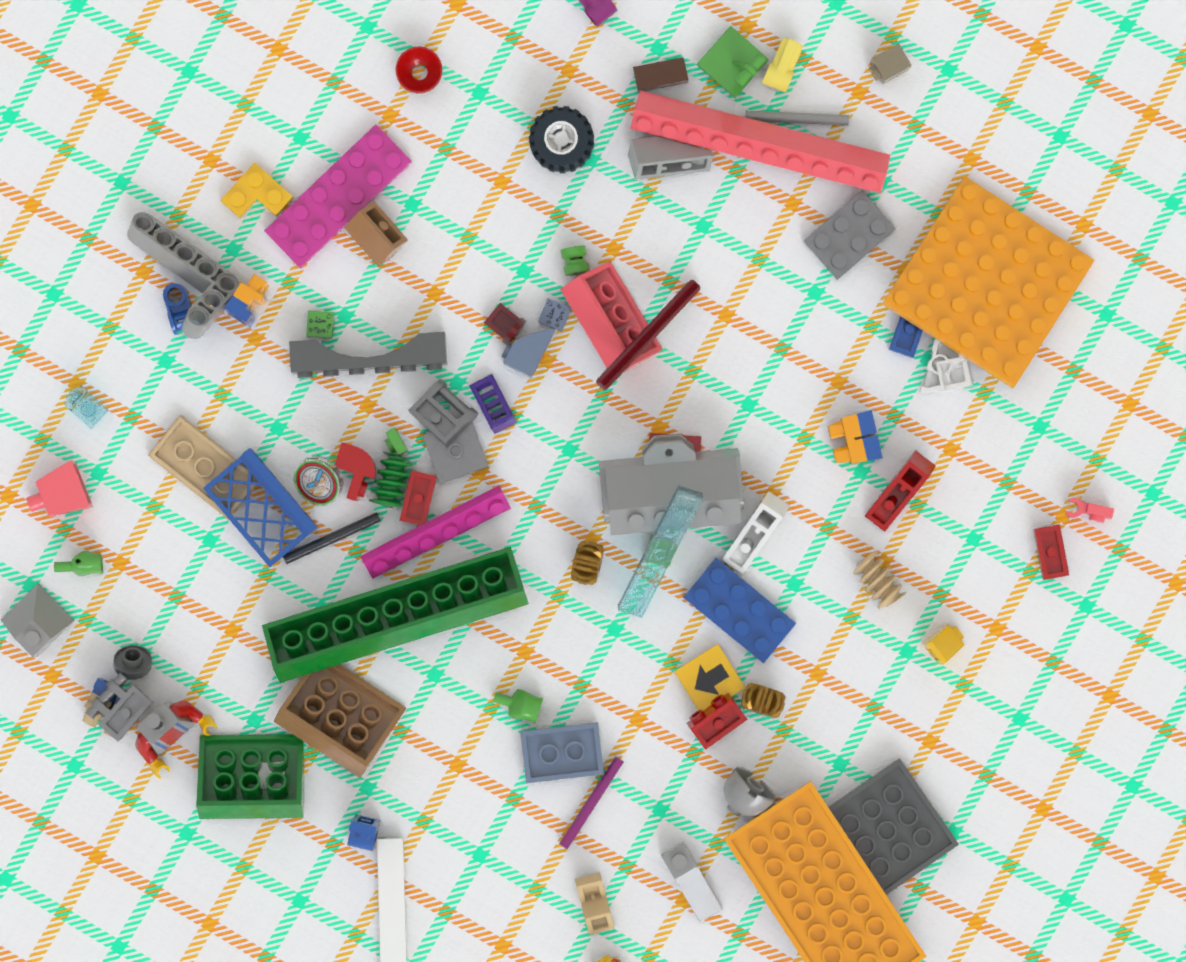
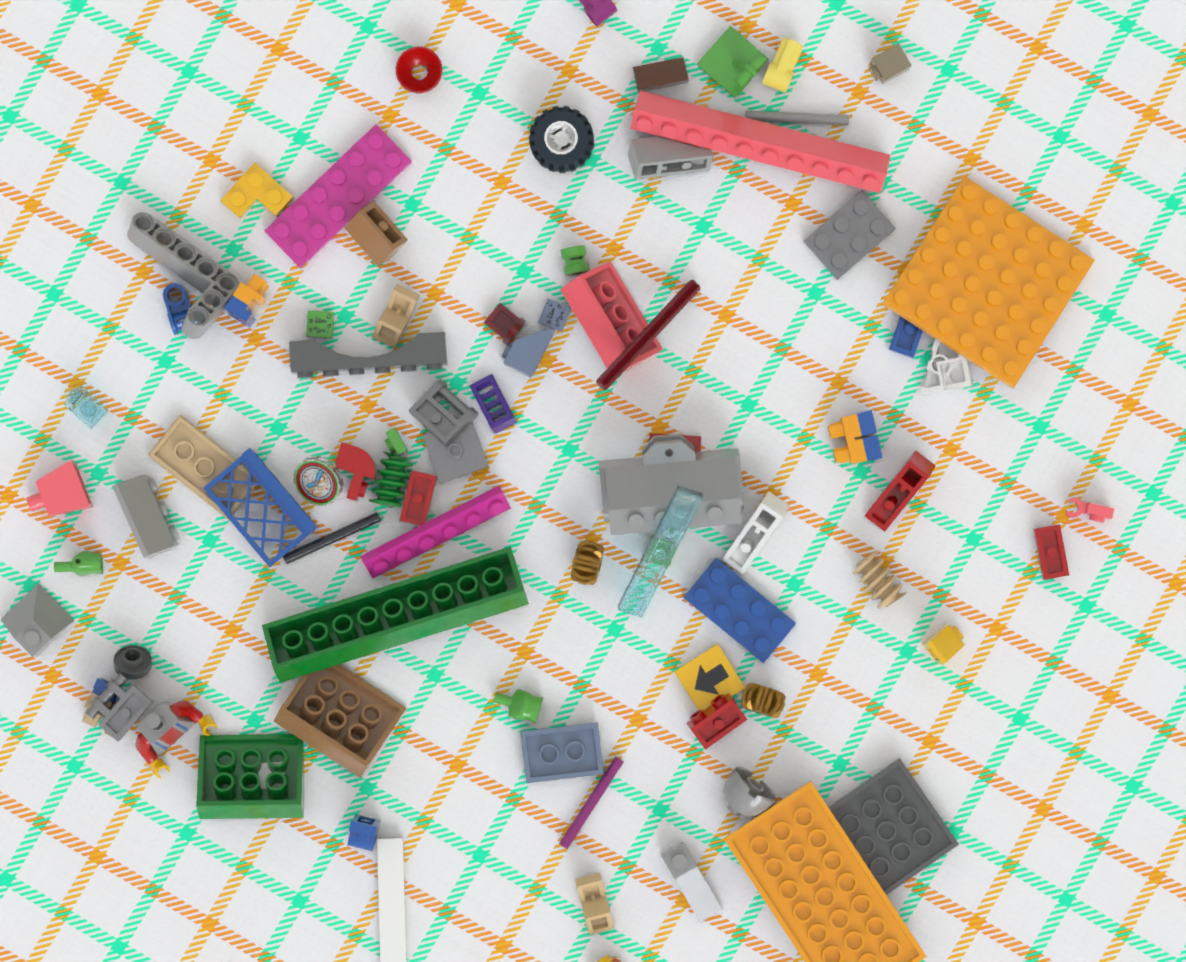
(146, 515): none -> light grey slope
(396, 316): none -> tan slope

